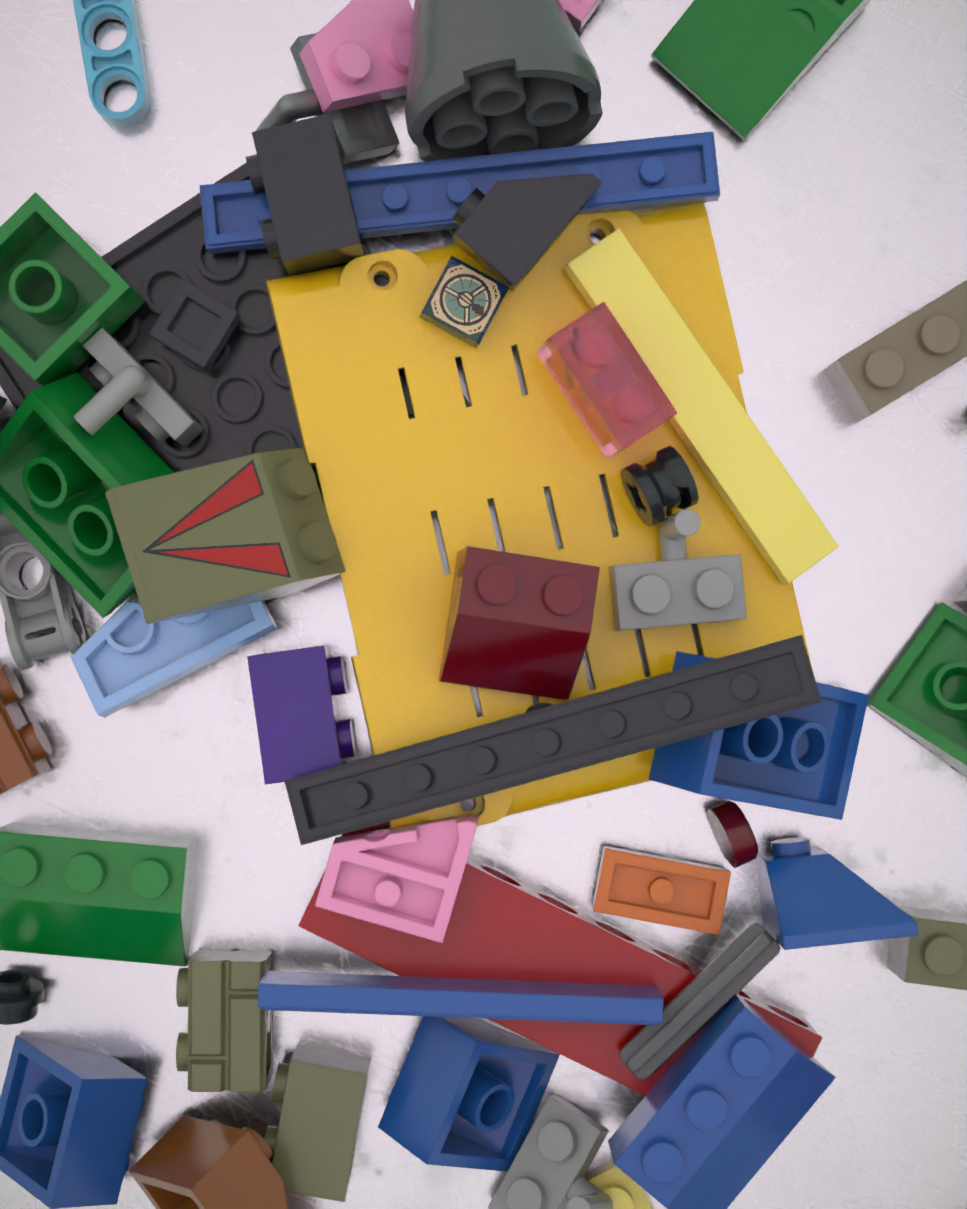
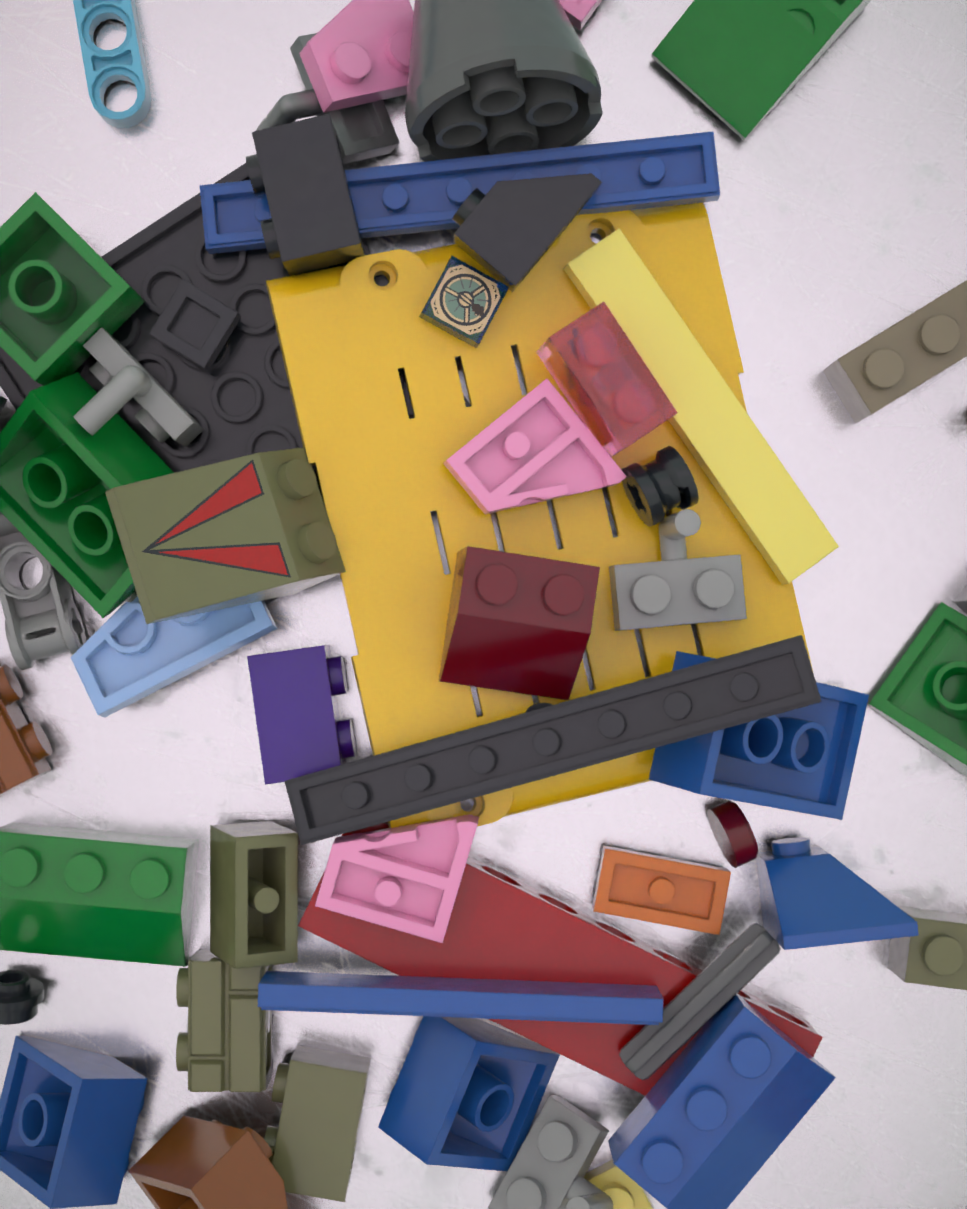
(254, 894): none -> olive brick
(533, 455): none -> bright pink wing

